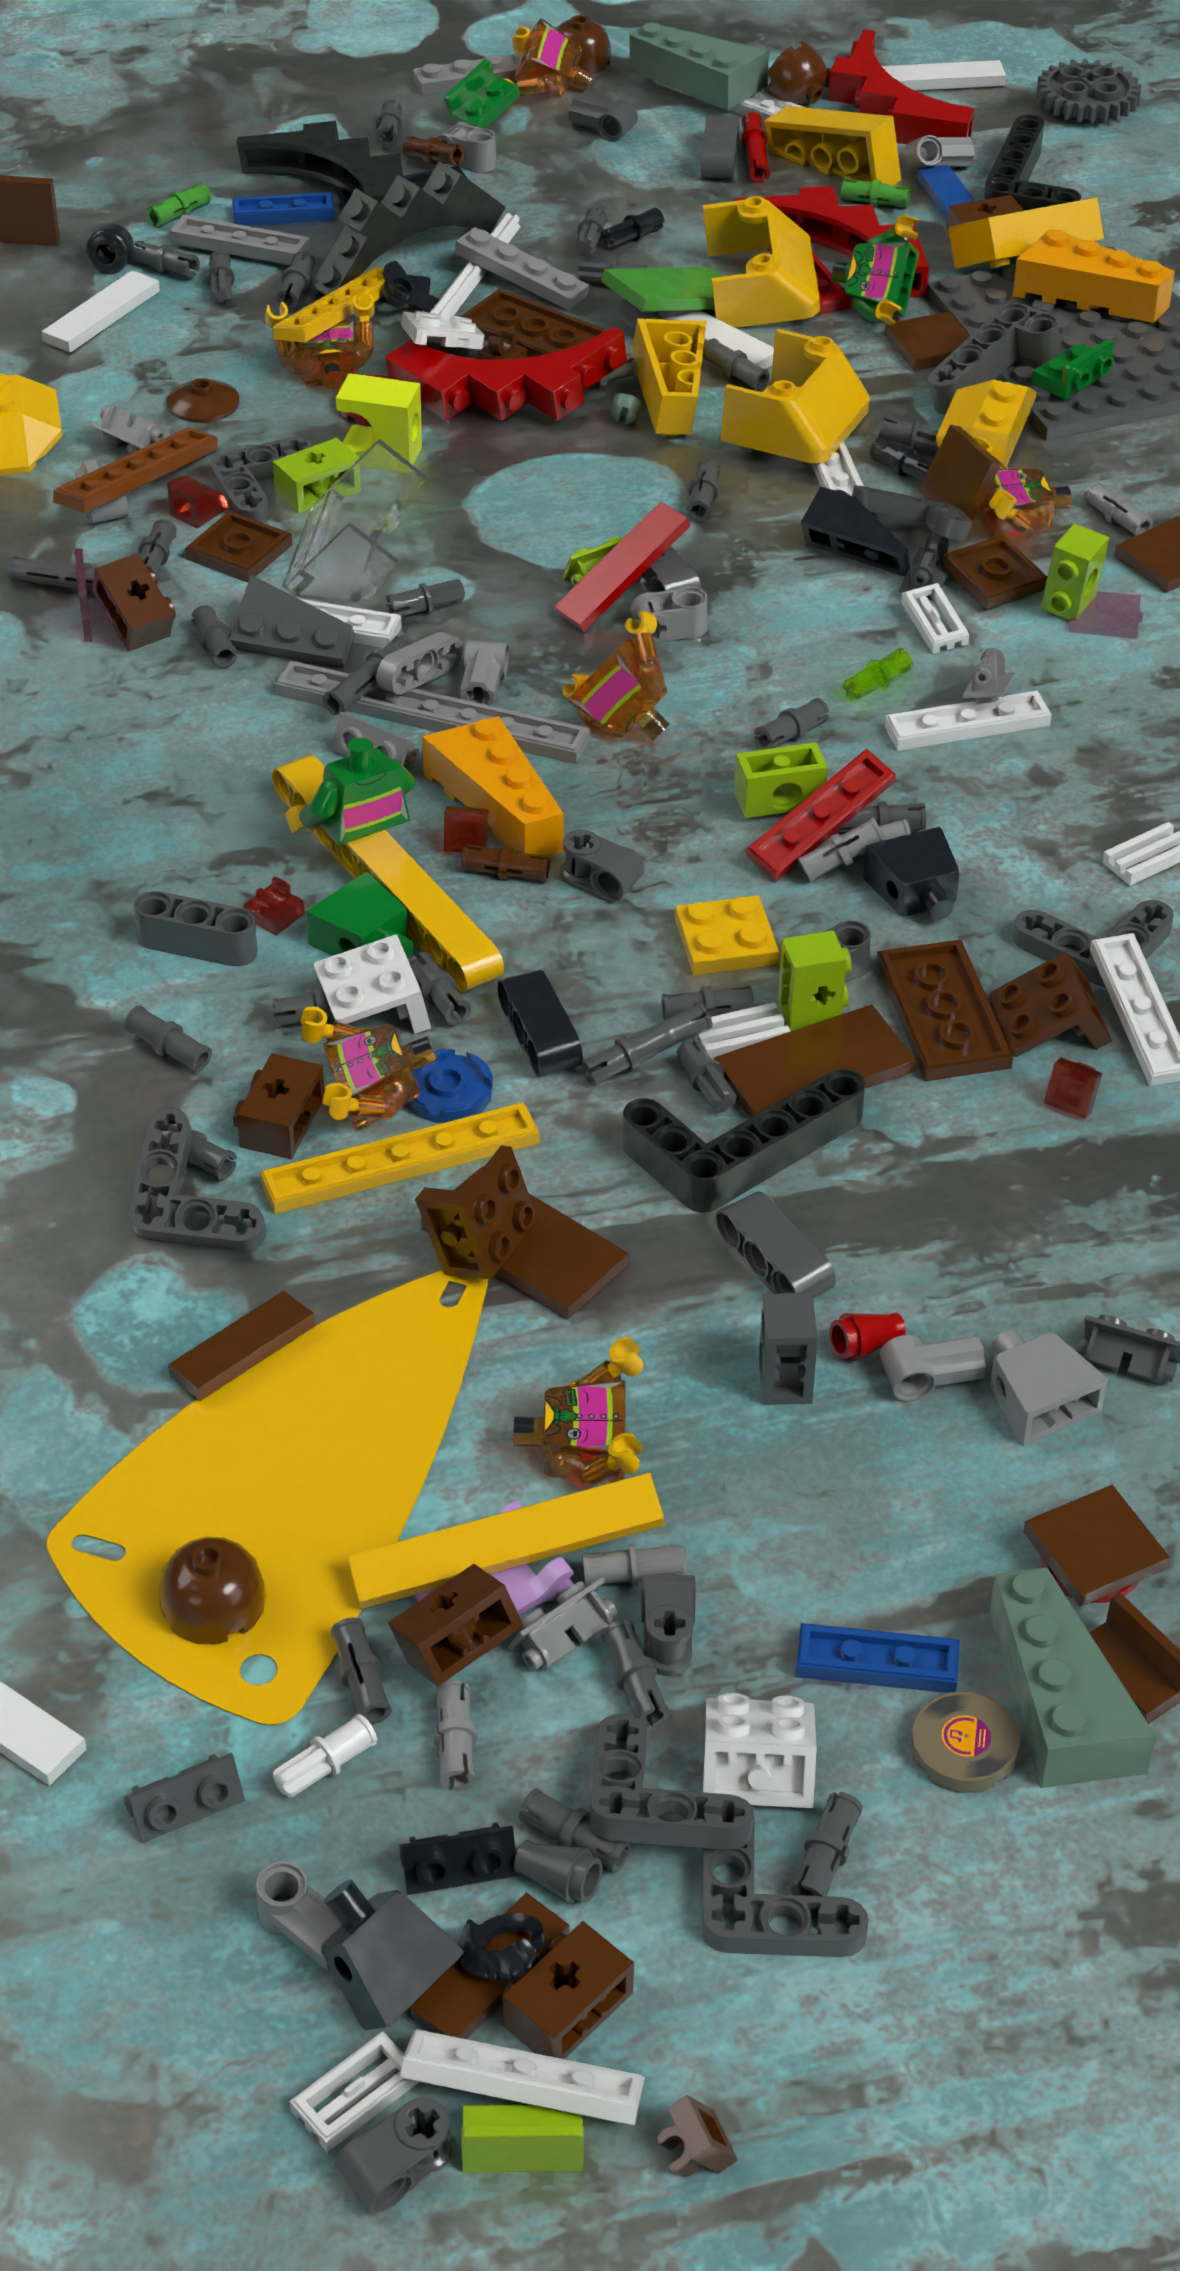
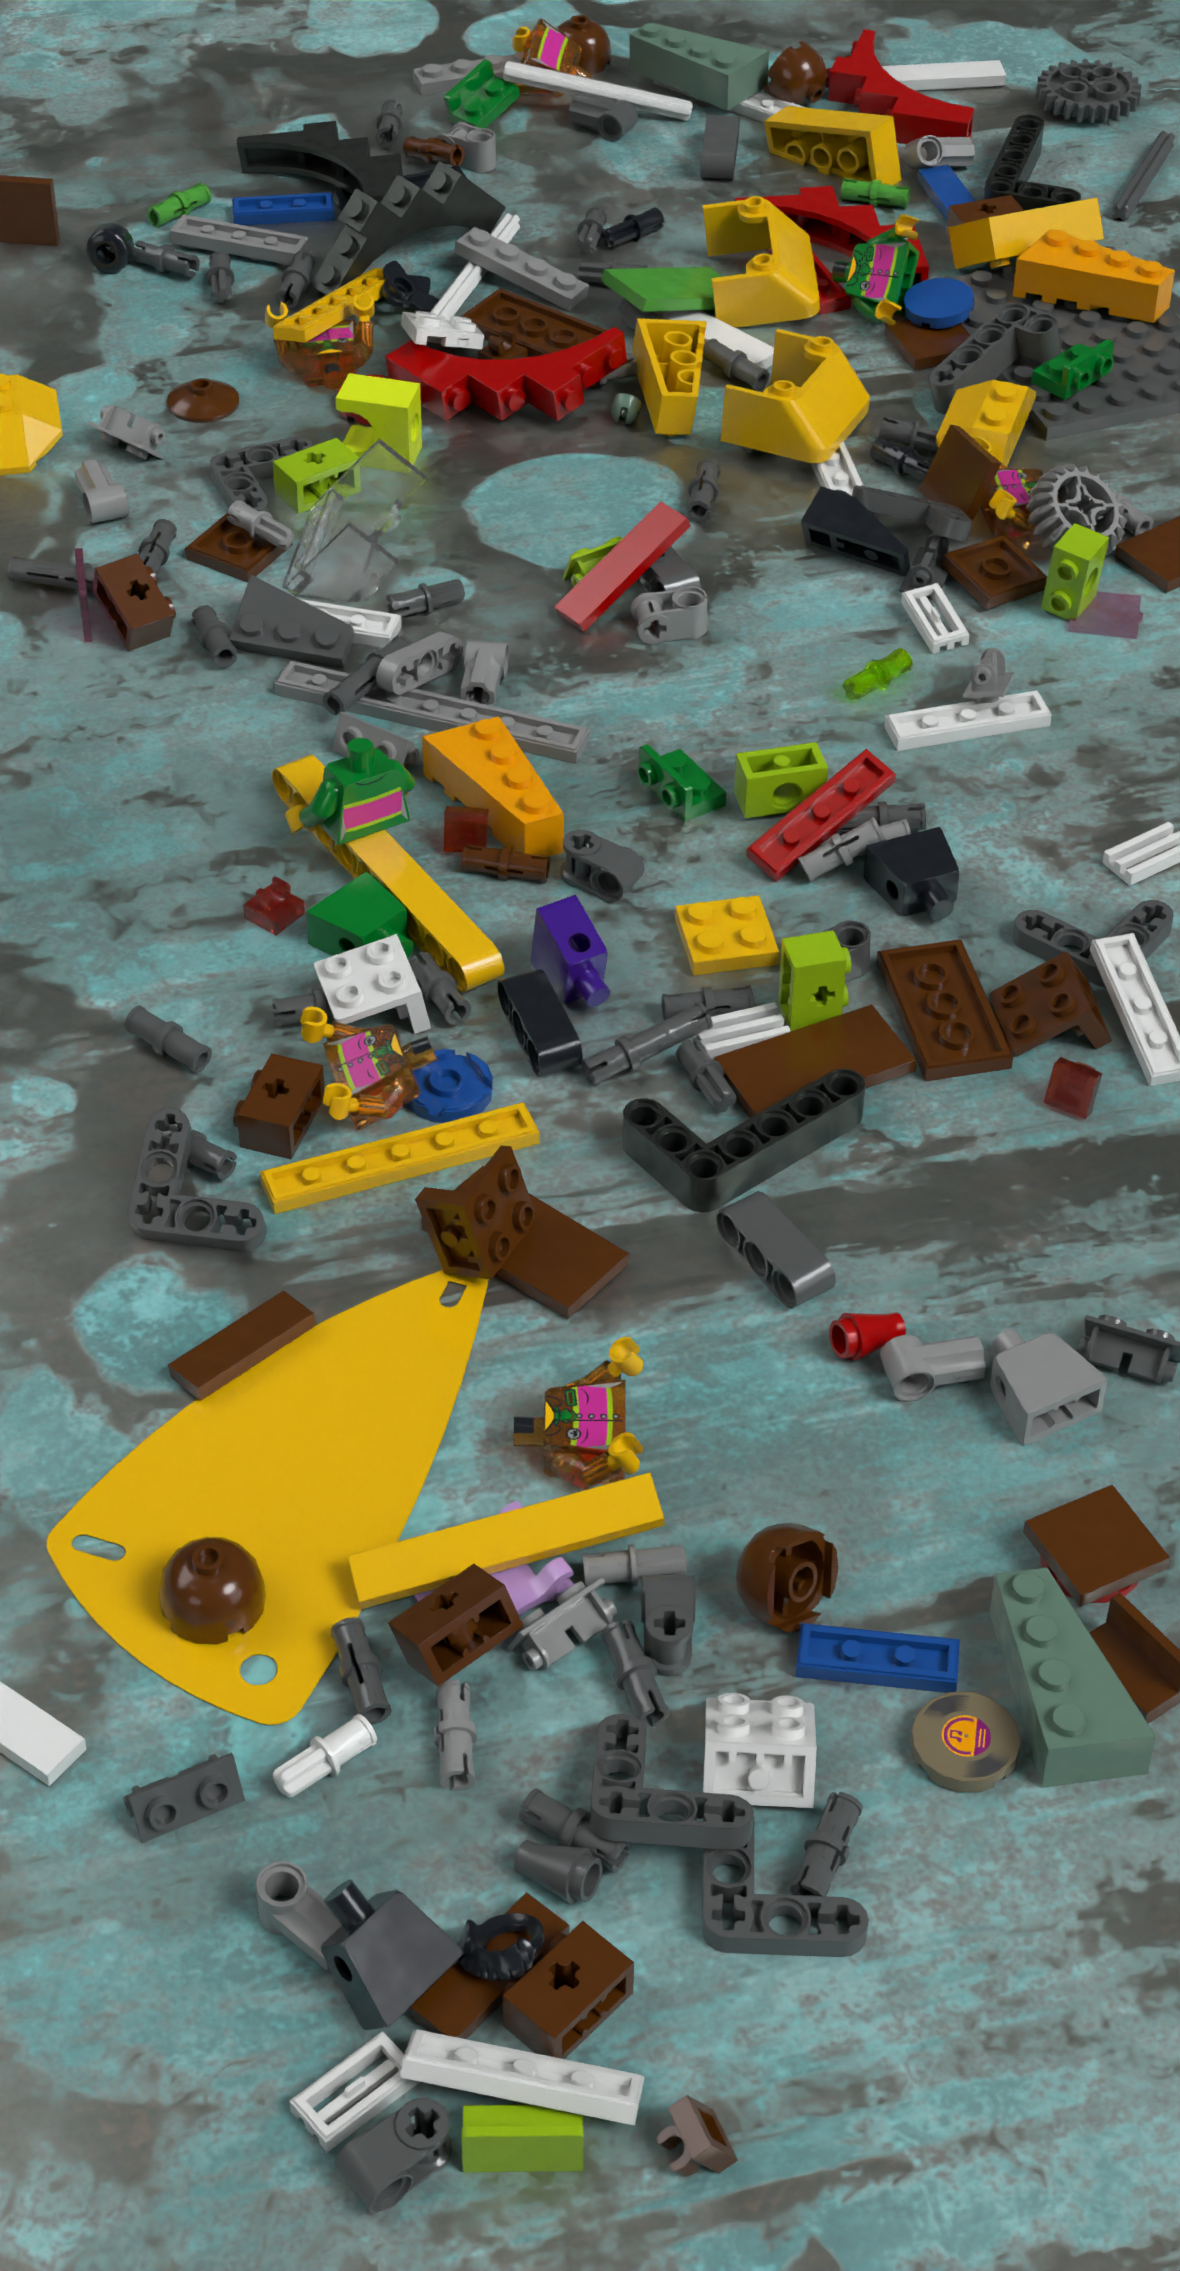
(100, 311): white tile -> none
(135, 470): dark orange tile -> none
(194, 501): clear red brick -> none
(195, 928): dark grey beam -> none
(260, 525): none -> light grey axle
(458, 1859): black hinge -> none
(570, 952): none -> dark purple torso
(596, 89): none -> white axle
(624, 686): clear orange torso -> none
(679, 783): none -> green bracket
(755, 141): red pin -> none
(786, 1574): none -> reddish brown cylinder
(787, 1348): dark grey brick -> none
(791, 724): dark grey pin -> none
(939, 302): none -> blue tile
(1081, 501): none -> light grey gear
(1143, 176): none -> dark grey axle

